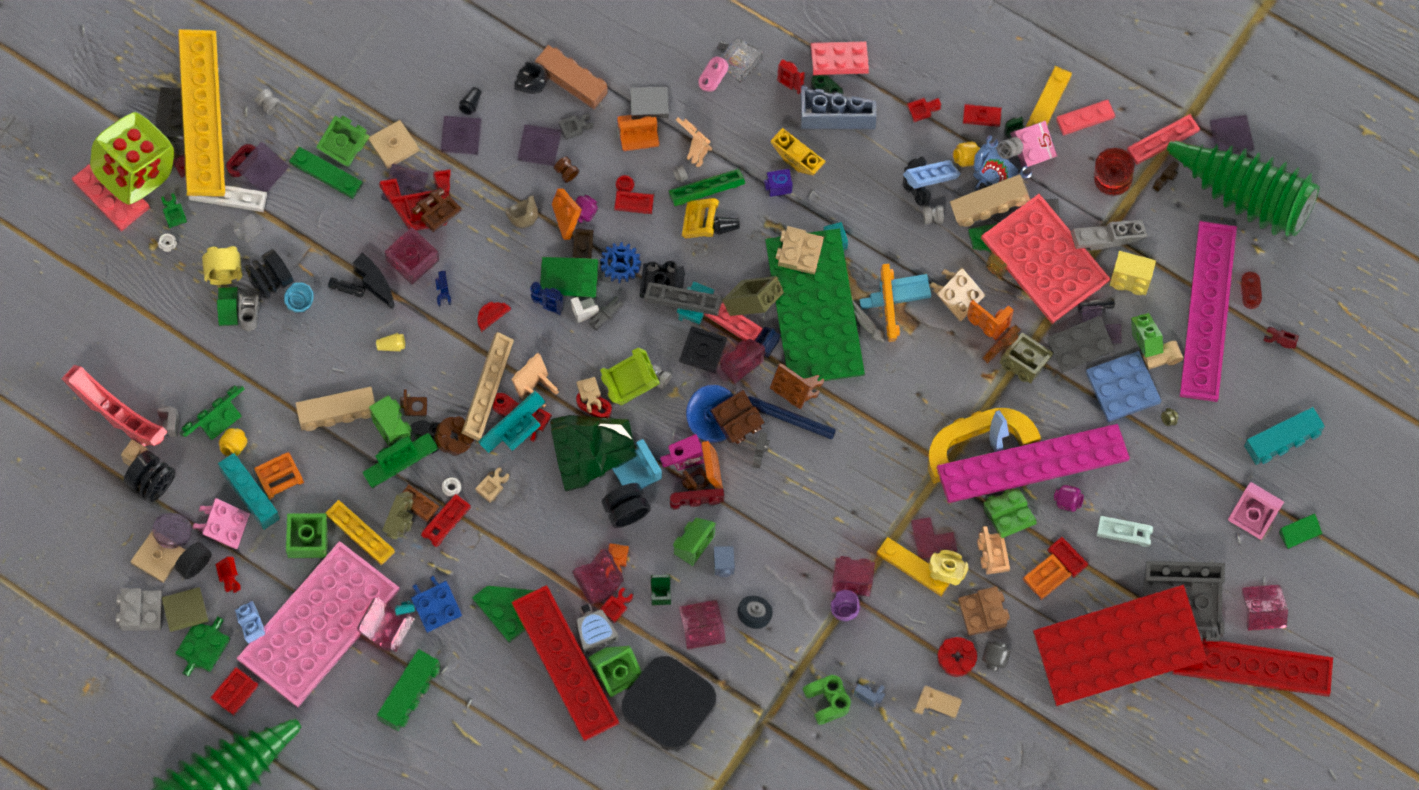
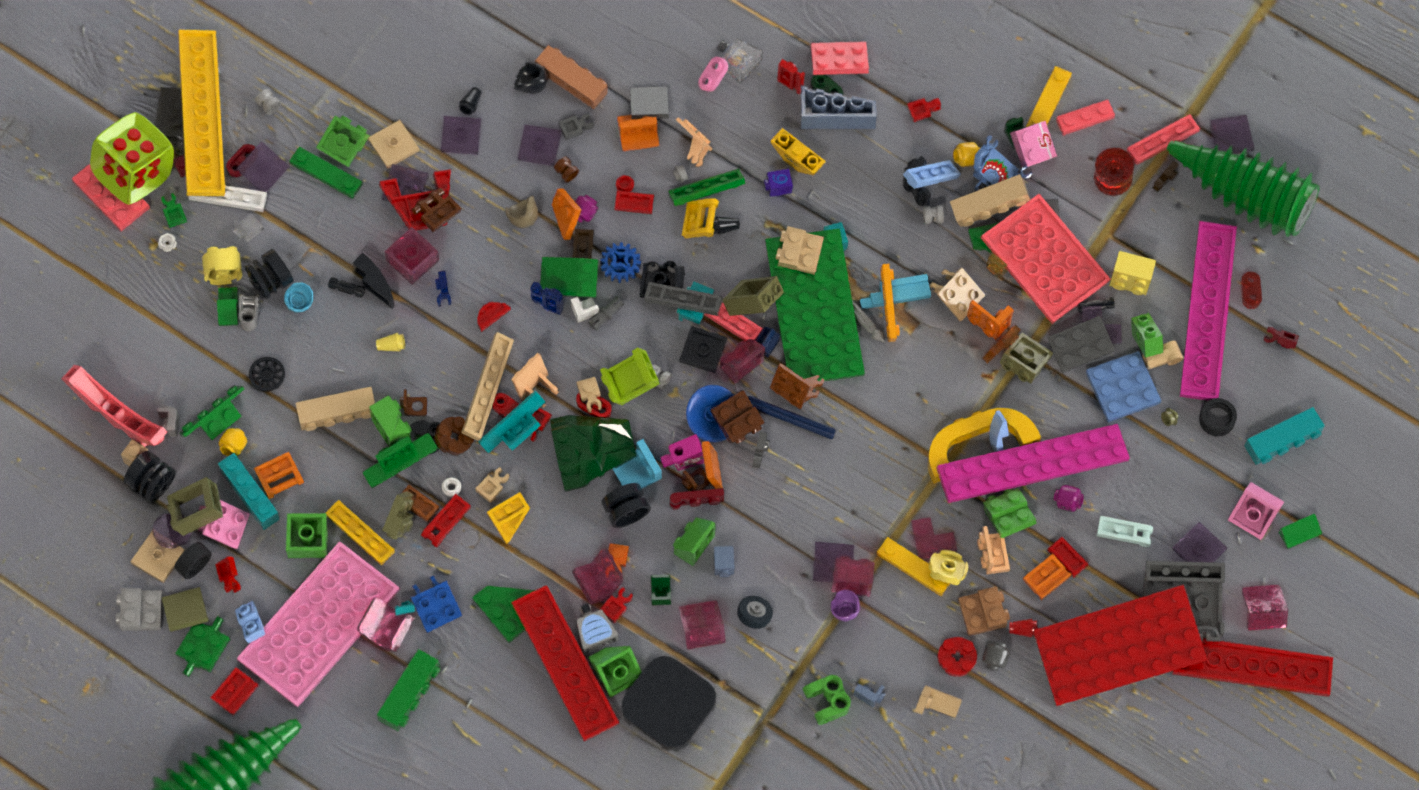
(201, 518): none -> olive window
(266, 374): none -> black wheel
(509, 516): none -> yellow wing
(825, 558): none -> clear purple plate
(982, 115): red plate -> none
(1010, 148): light grey wheel -> none
(1023, 627): none -> red cone
(1109, 236): light grey slope -> none
(1199, 545): none -> clear purple plate
(1222, 404): none -> black tyre

